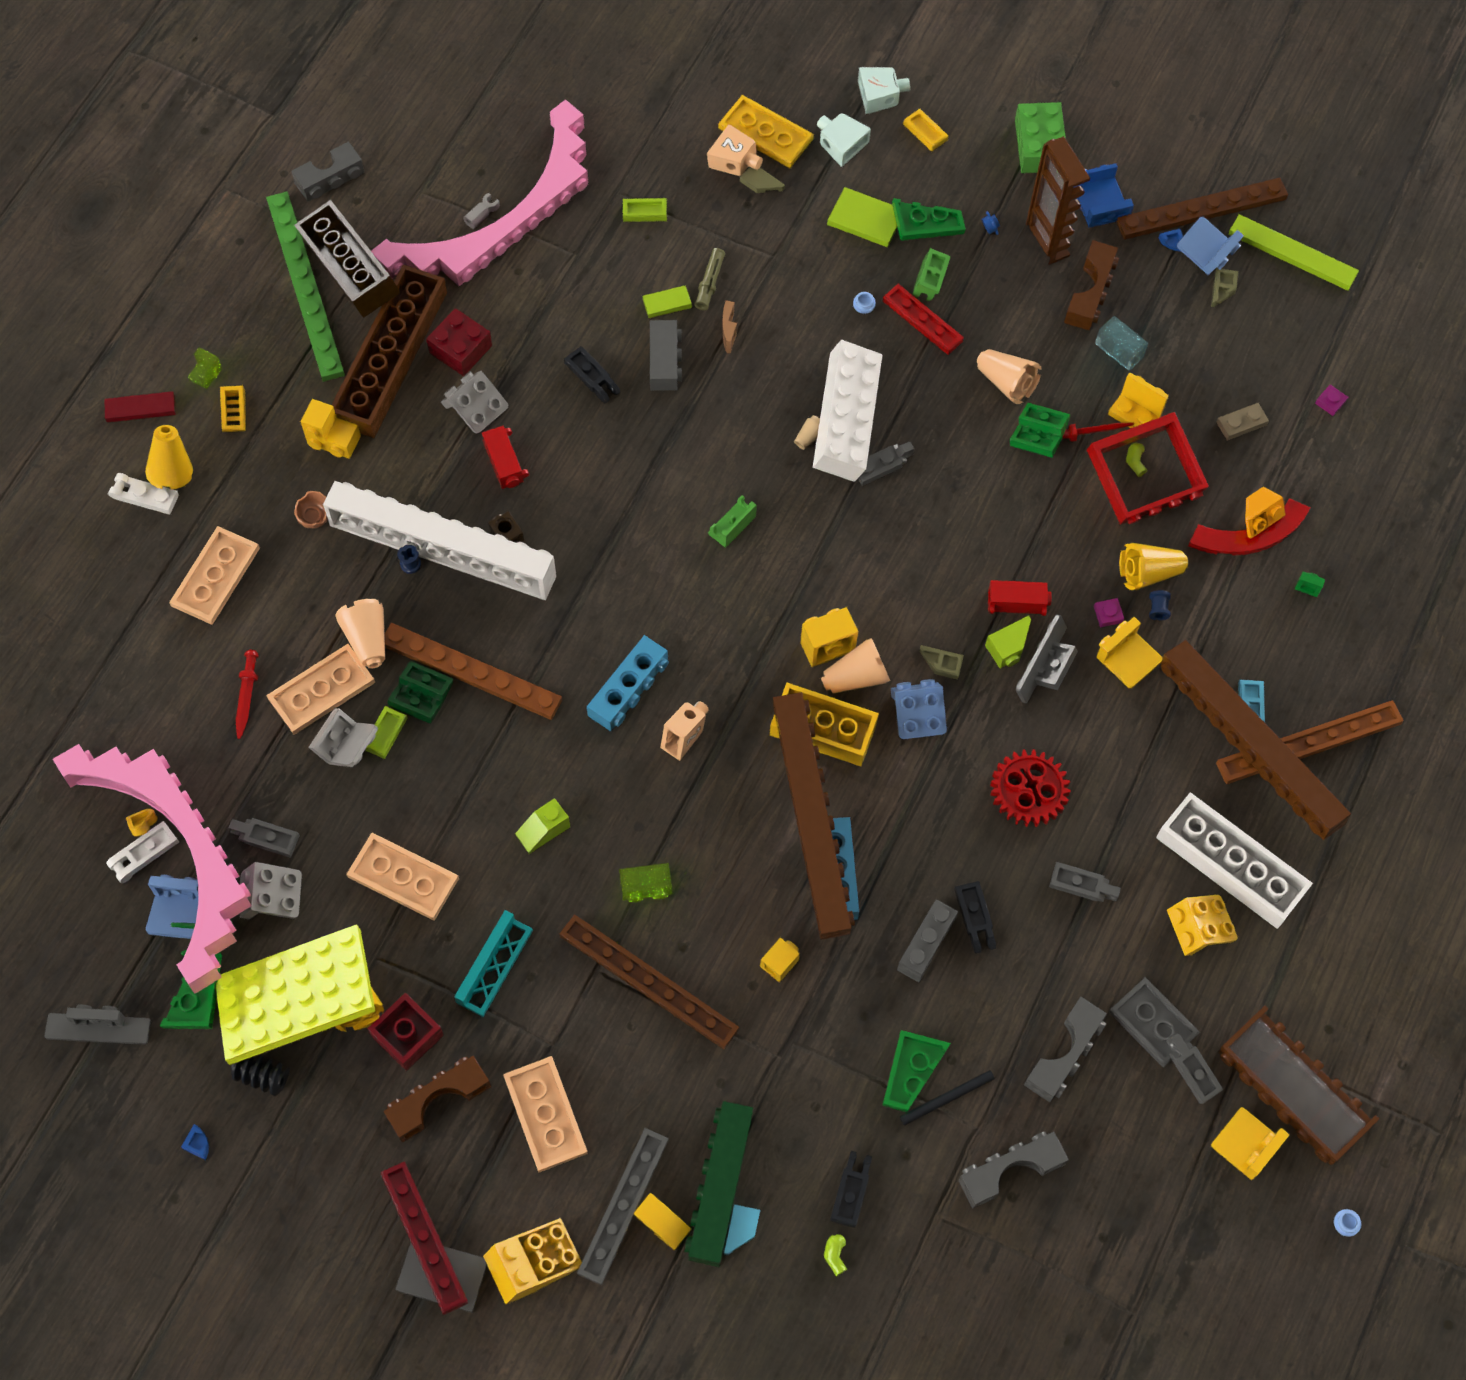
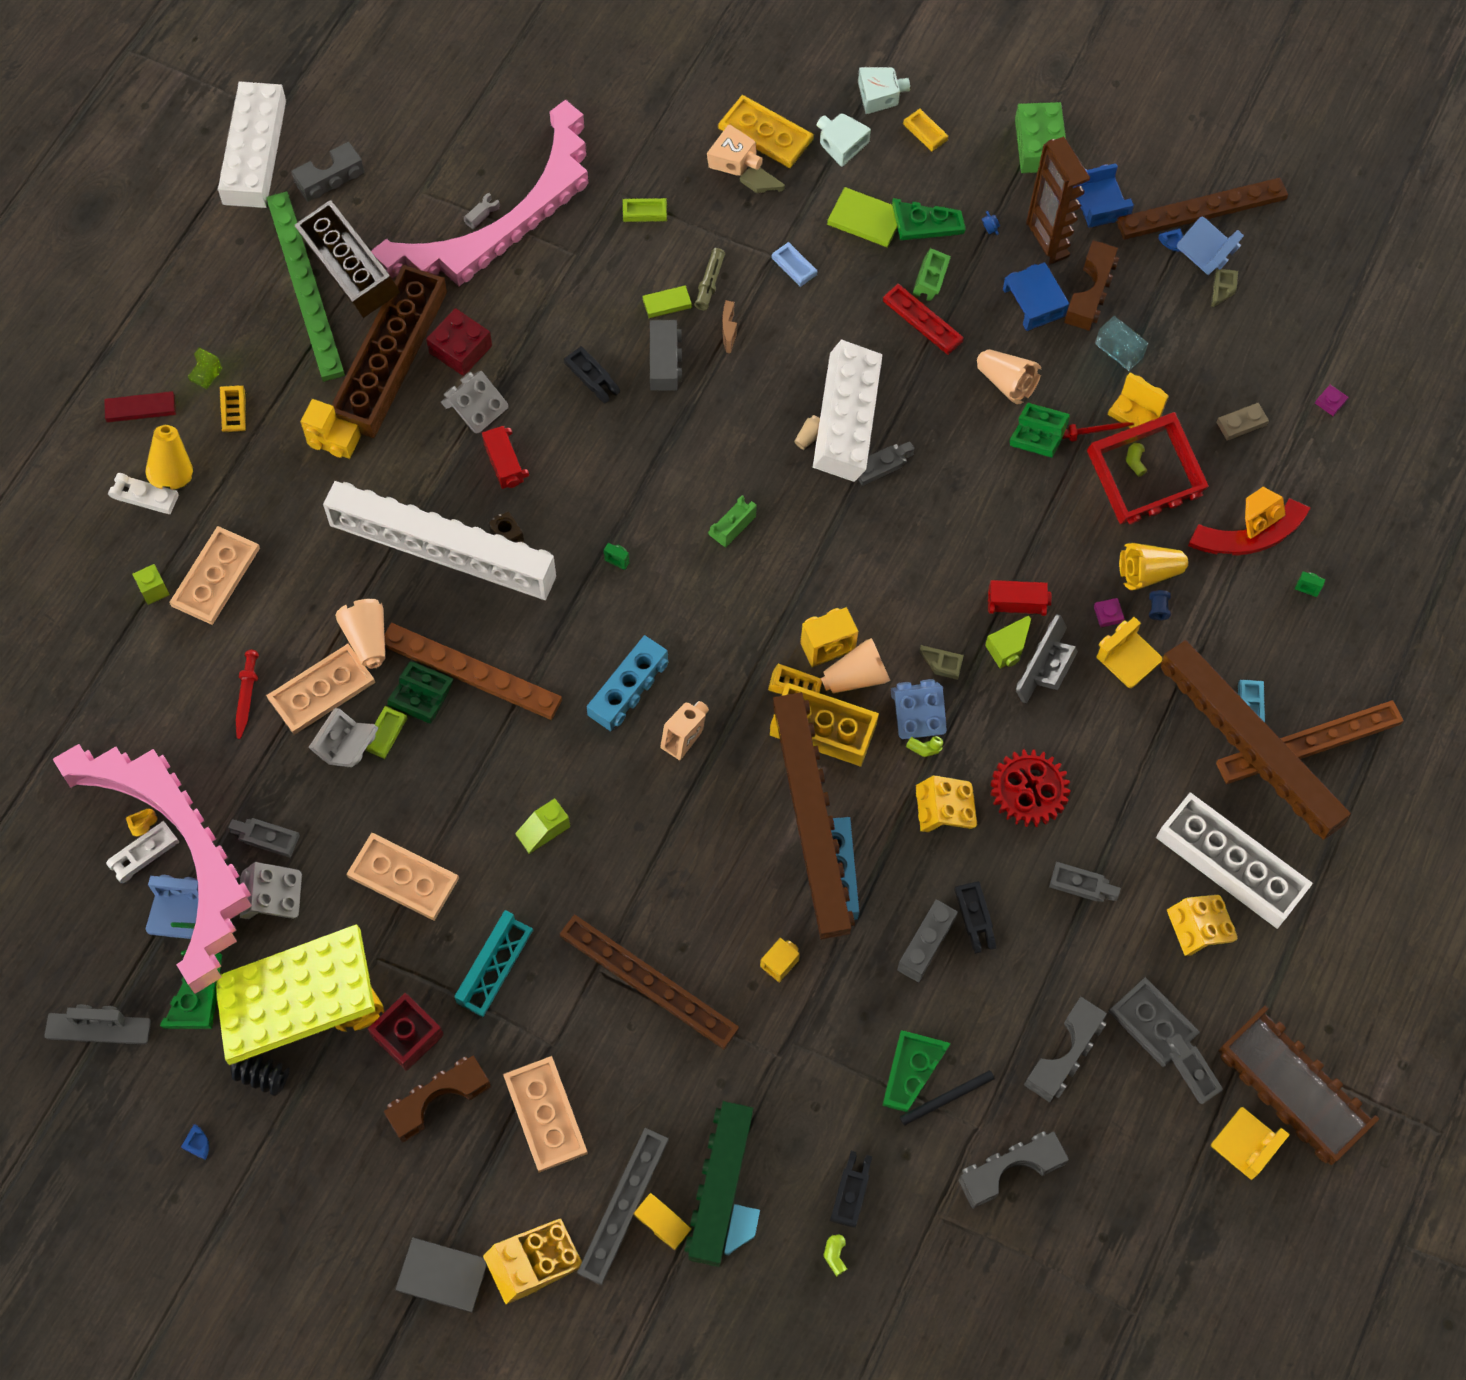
(151, 584): none -> lime brick
(252, 144): none -> white brick
(310, 510): nougat hair -> none
(409, 559): dark blue bush -> none
(424, 1238): dark red tile -> none
(616, 555): none -> green plate
(646, 882): clear neon green bracket -> none
(790, 673): none -> yellow slope
(794, 264): none -> light blue tile
(864, 303): light blue plate -> none
(925, 749): none -> lime arm
(946, 803): none -> yellow bracket
(1037, 295): none -> blue panel
(1294, 252): lime tile -> none
(1347, 1222): light blue plate -> none

